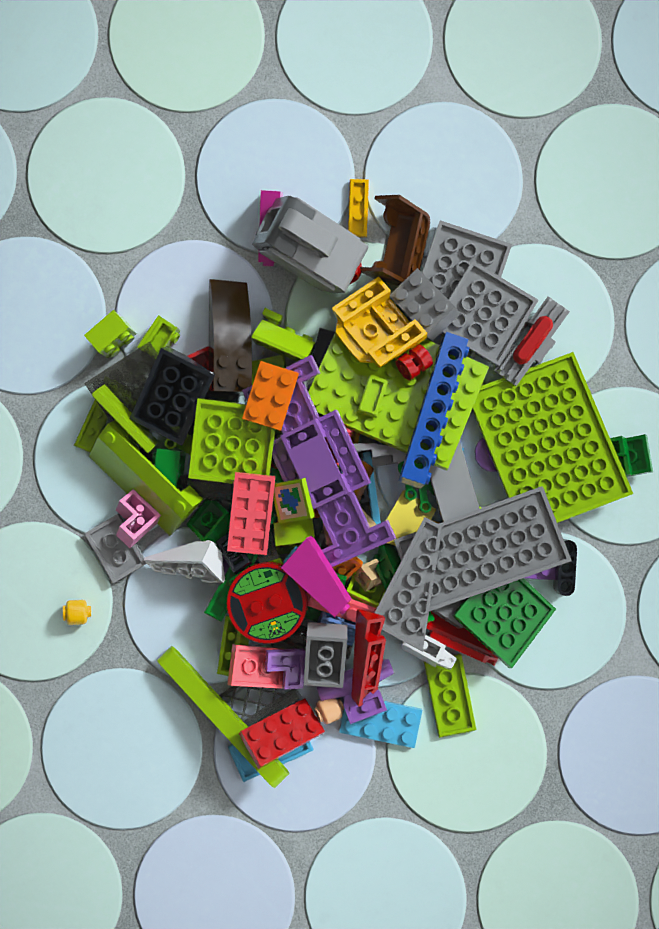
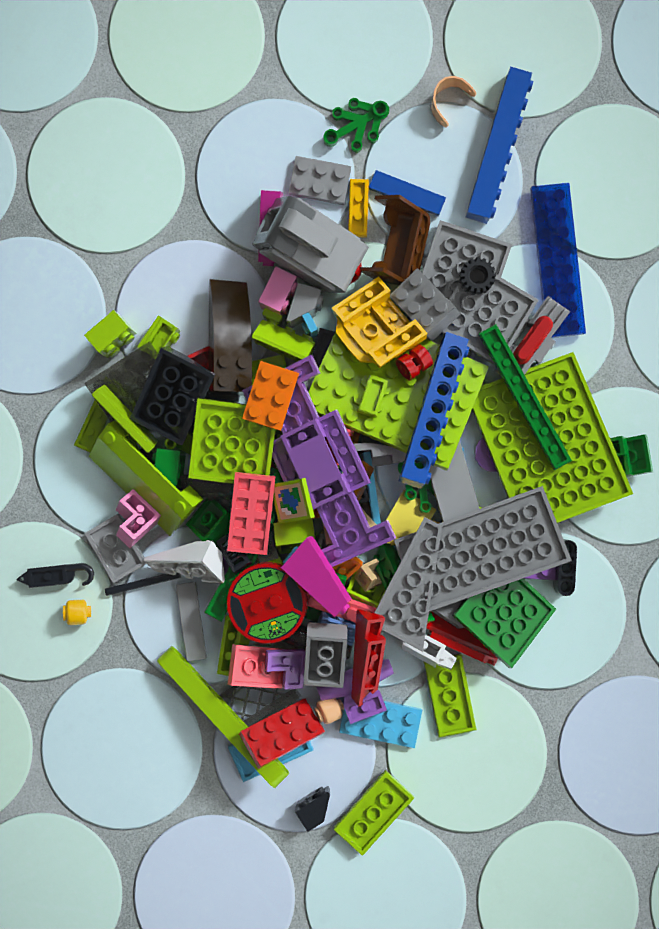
(55, 575): none -> black plate
(140, 583): none -> black bar
(191, 621): none -> light grey tile
(279, 292): none -> bright pink brick
(305, 301): none -> light grey slope
(309, 326): none -> medium azure plate
(313, 809): none -> black slope
(320, 180): none -> light grey plate
(358, 122): none -> green plant
(373, 812): none -> lime plate
(423, 198): none -> blue tile
(450, 81): none -> light nougat piece
(482, 265): none -> black tyre
(498, 146): none -> blue brick
(524, 397): none -> green tile
(558, 253): none -> clear blue plate

